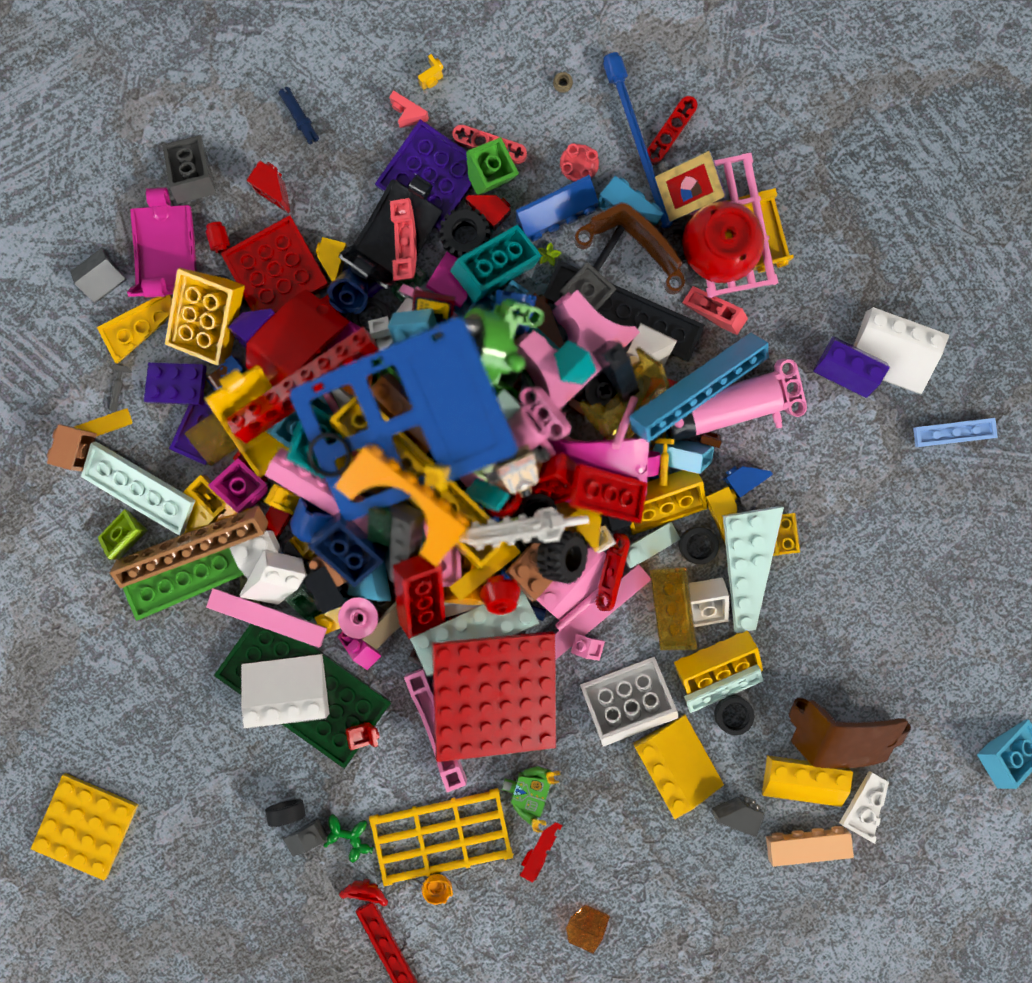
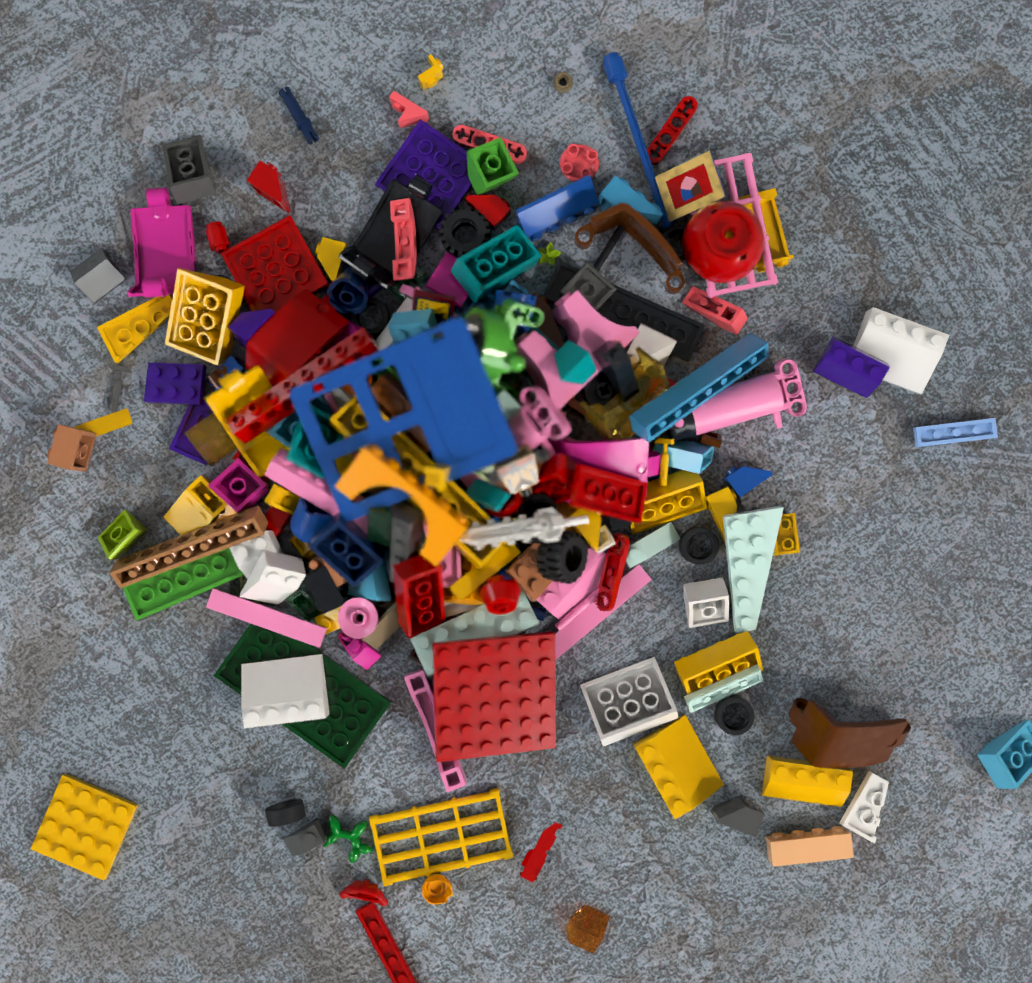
(137, 488): light aqua plate -> none
(315, 468): black tyre -> none
(362, 736): red bracket -> none
(379, 327): white plate -> none
(530, 793): bright green torso -> none
(587, 647): bright pink bracket -> none
(624, 423): bright pink bar -> none
(673, 608): clear yellow slope -> none

